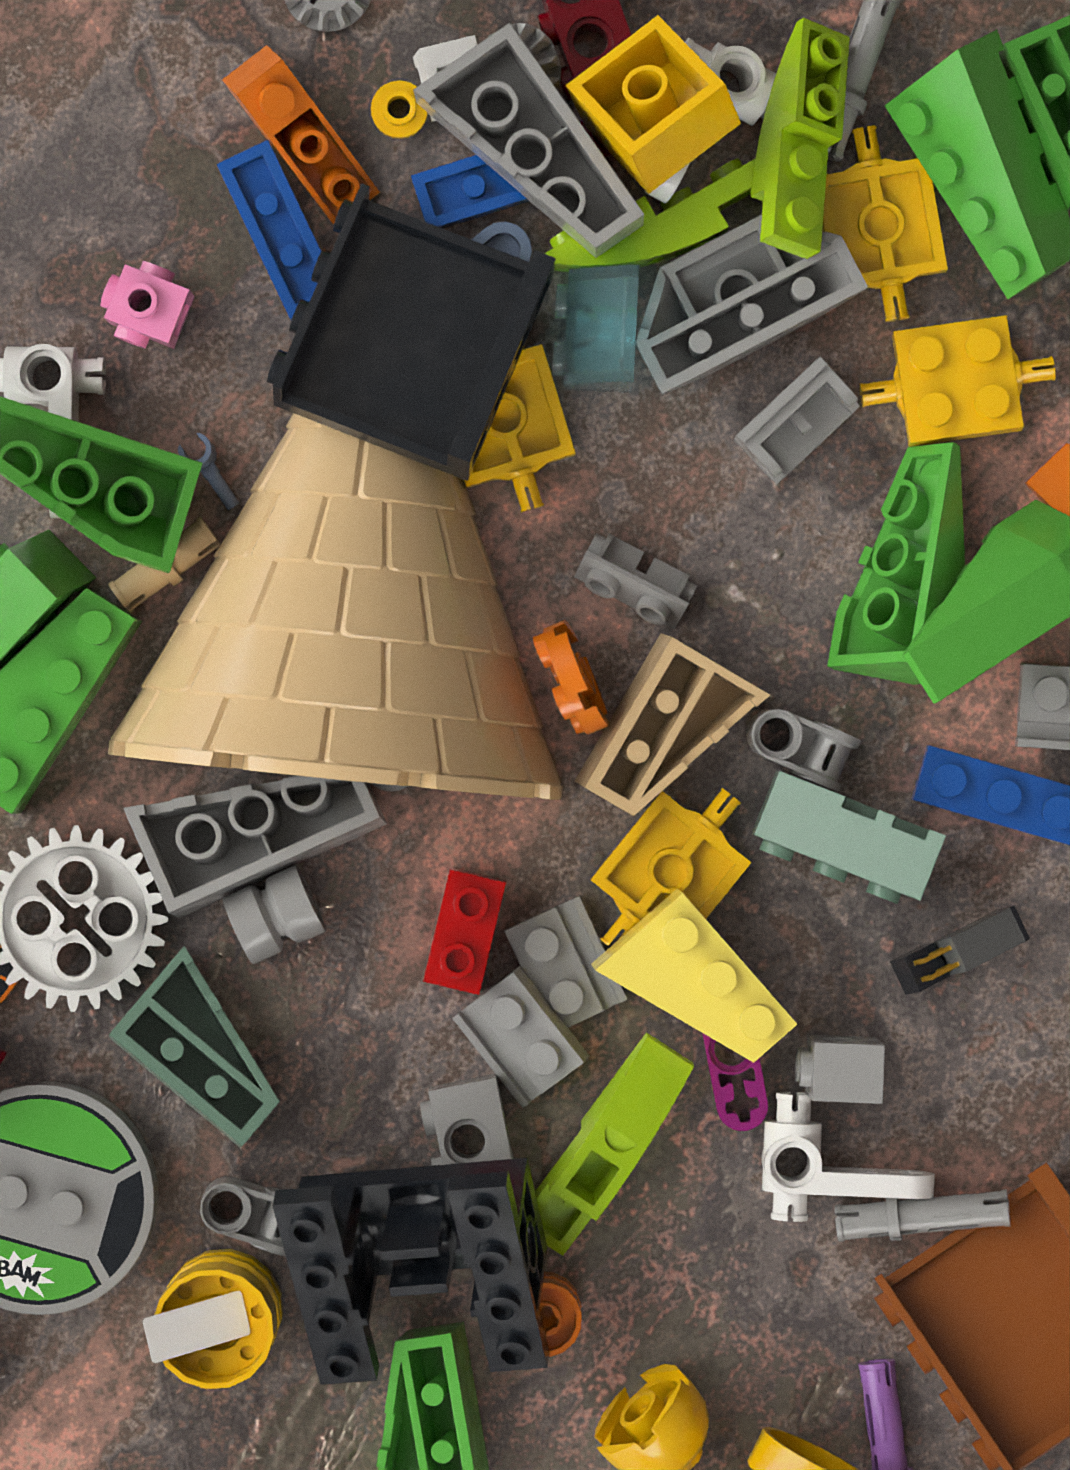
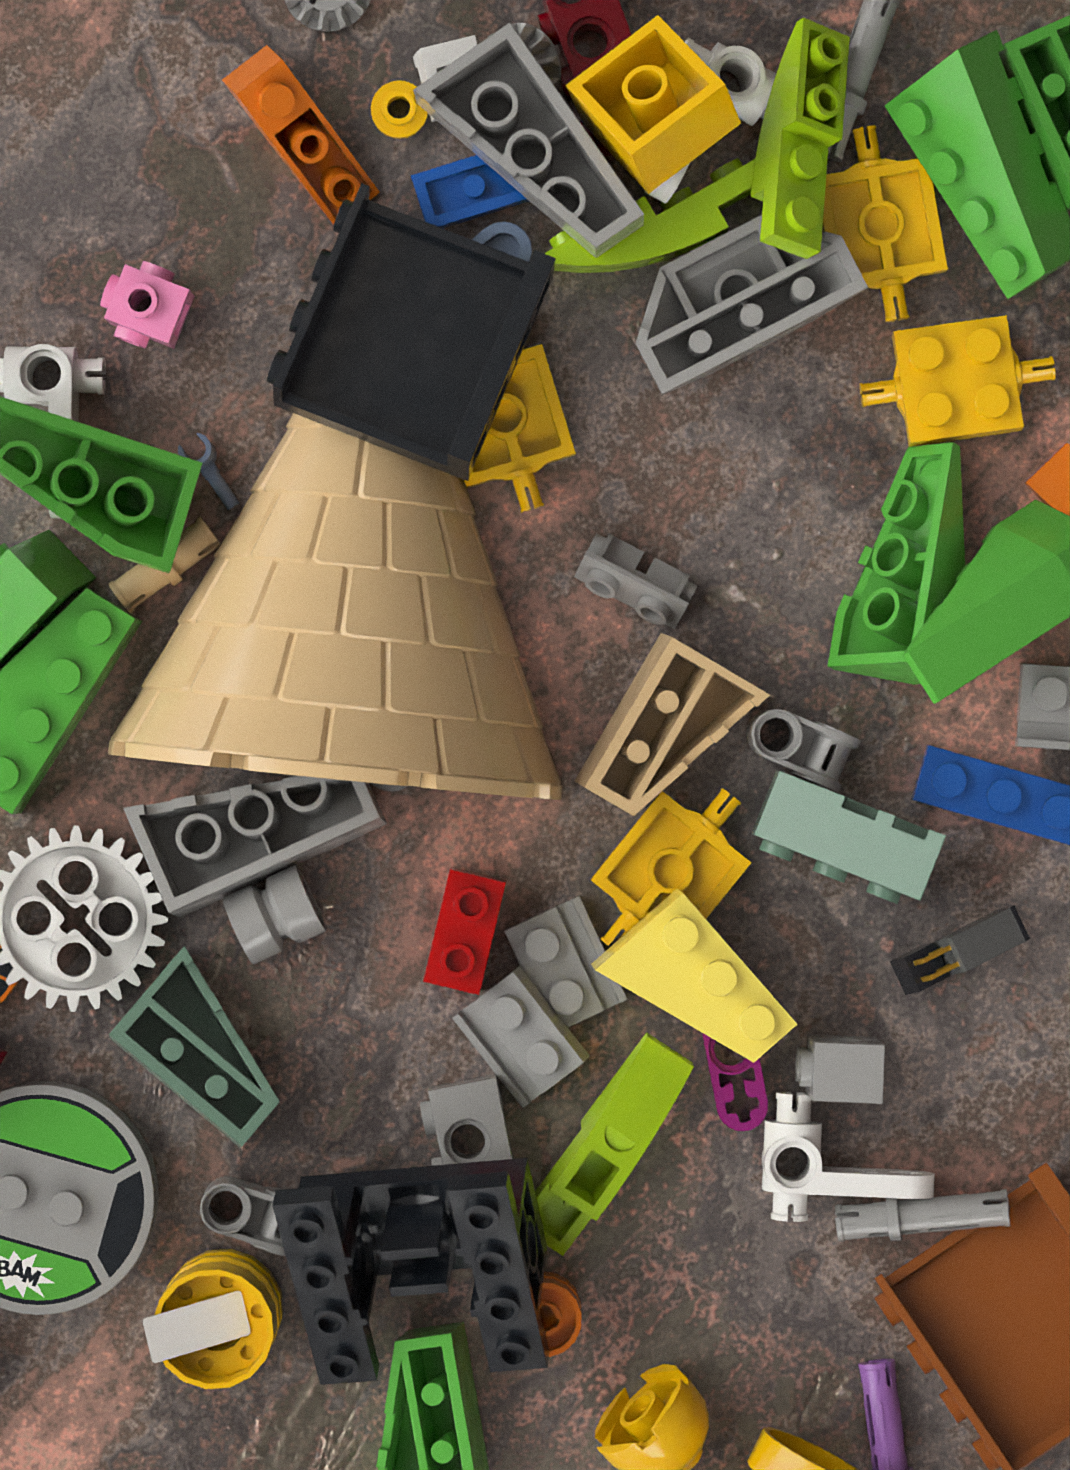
(273, 221): blue plate -> none
(579, 692): orange plate -> none
(599, 329): clear light blue slope -> none
(797, 420): light grey hinge -> none

